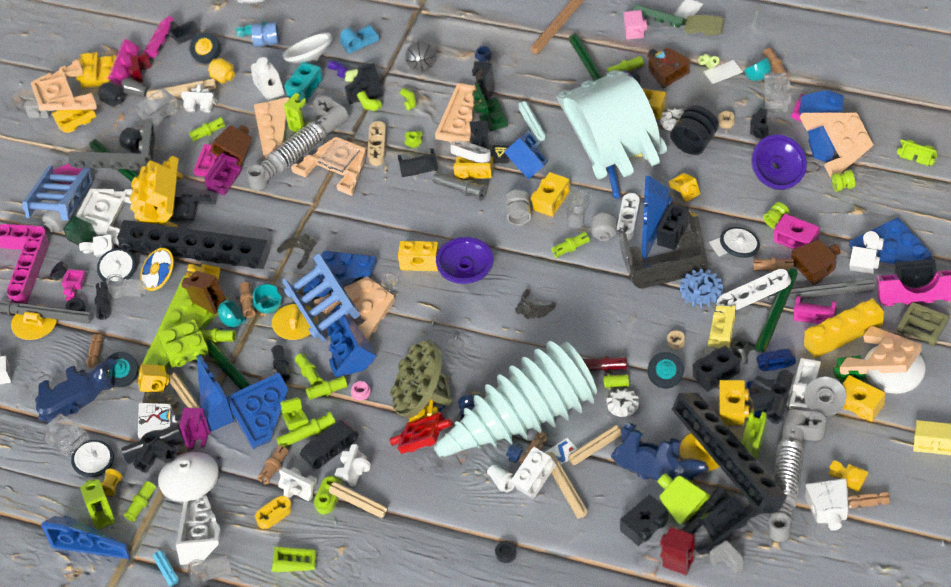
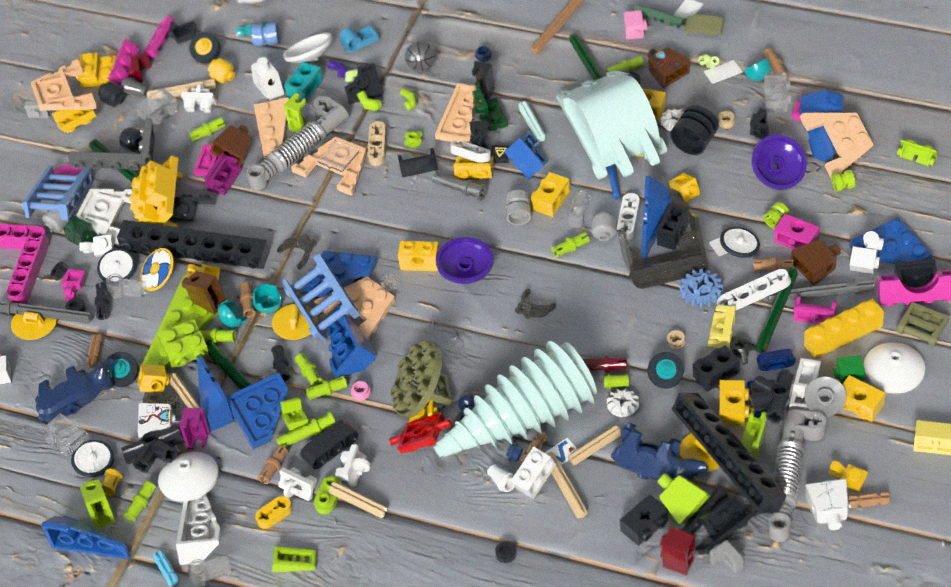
(891, 355): light nougat wing -> none

